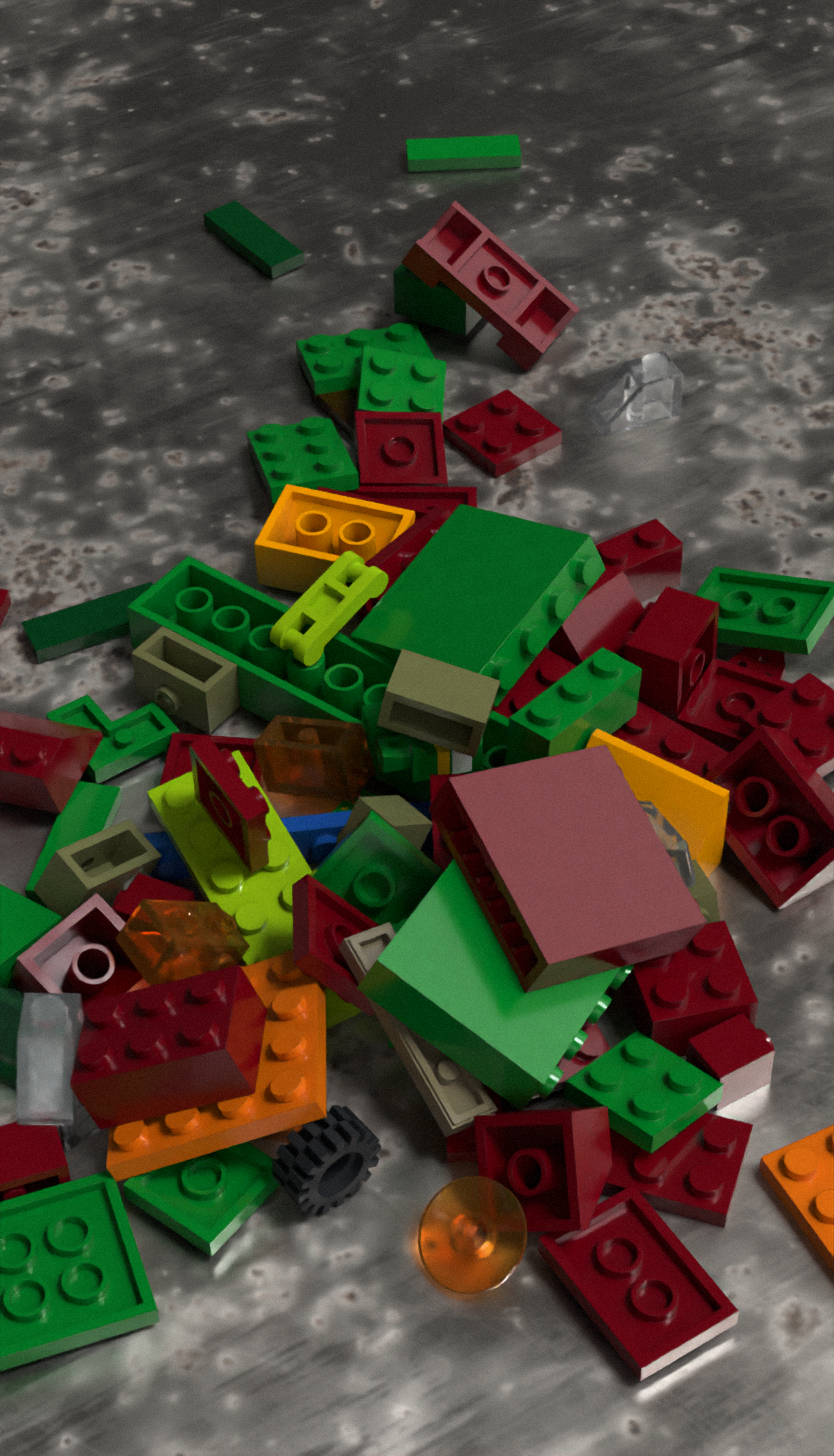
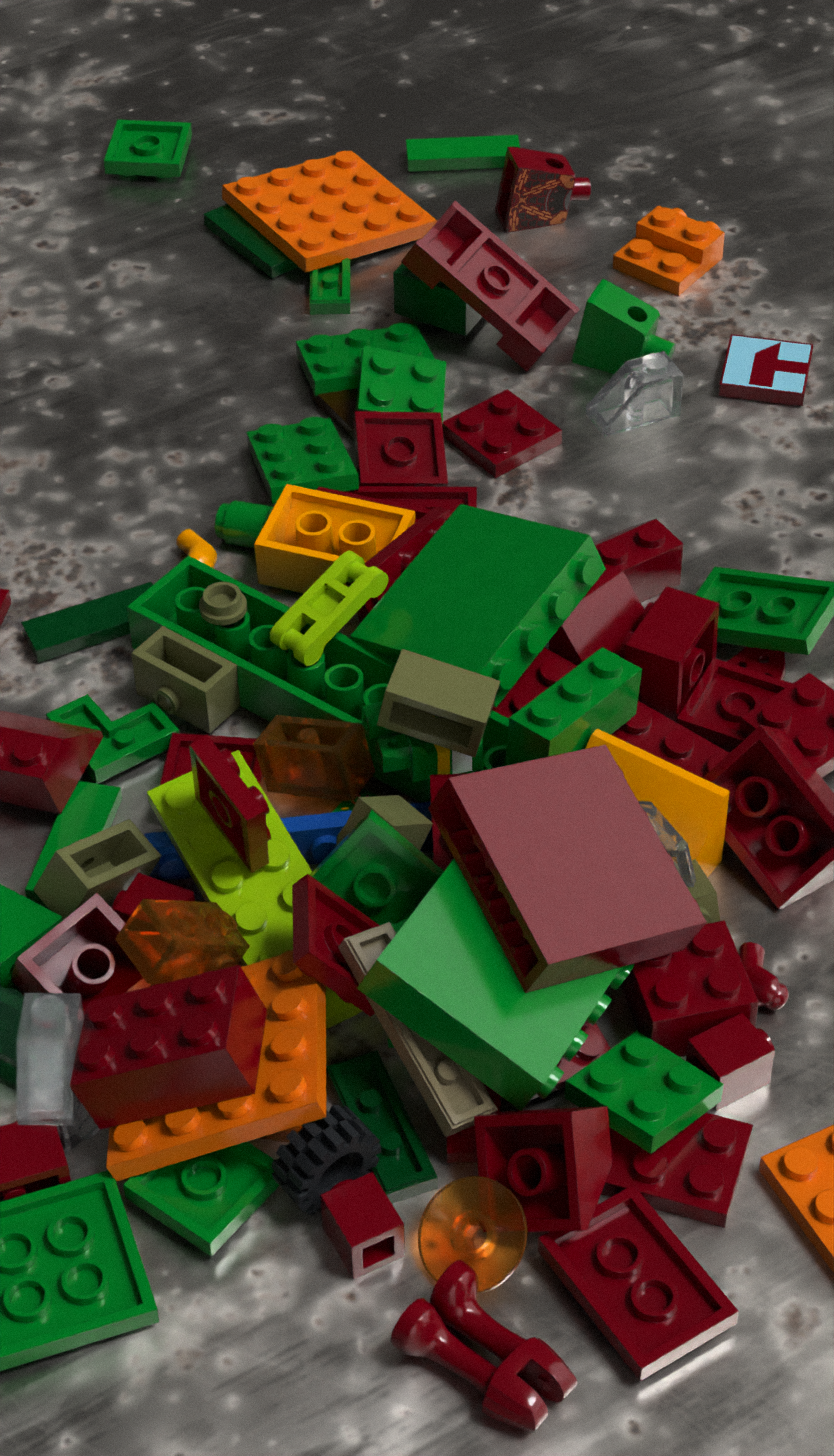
(148, 148): none -> green plate
(196, 547): none -> light orange arm
(222, 604): none -> olive plate
(241, 522): none -> green brick
(328, 210): none -> orange plate
(330, 289): none -> green tile
(362, 1225): none -> dark red brick
(370, 1094): none -> dark green tile
(507, 1397): none -> dark red piece
(537, 189): none -> dark red torso
(617, 330): none -> green torso
(671, 250): none -> orange plate
(765, 984): none -> dark red arm
(766, 370): none -> tile

